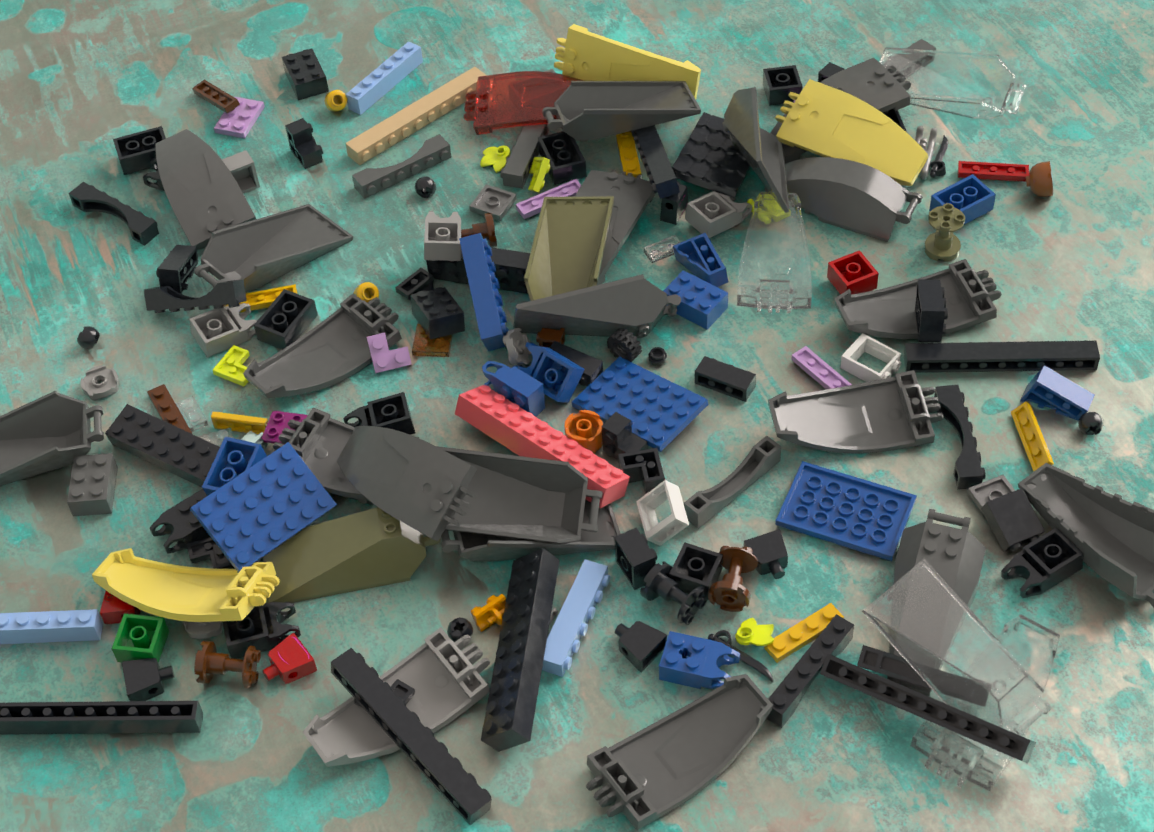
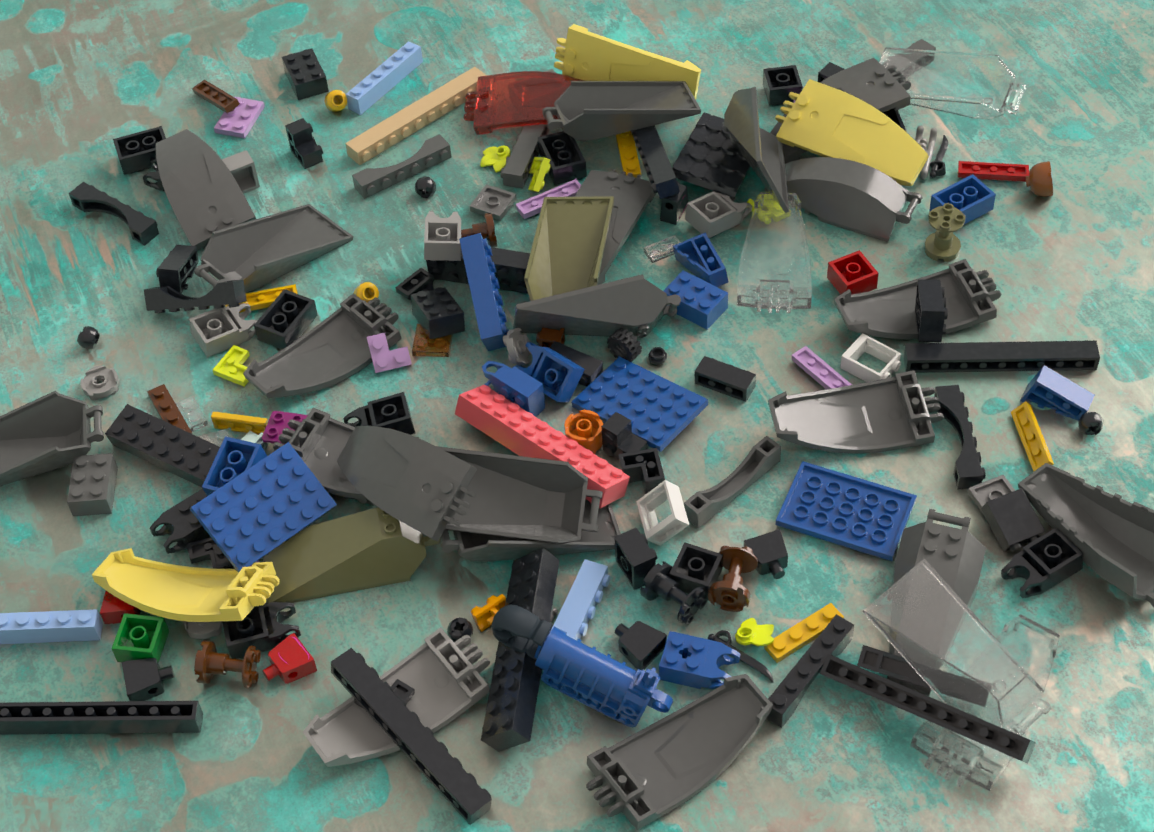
(579, 669): none -> blue piece

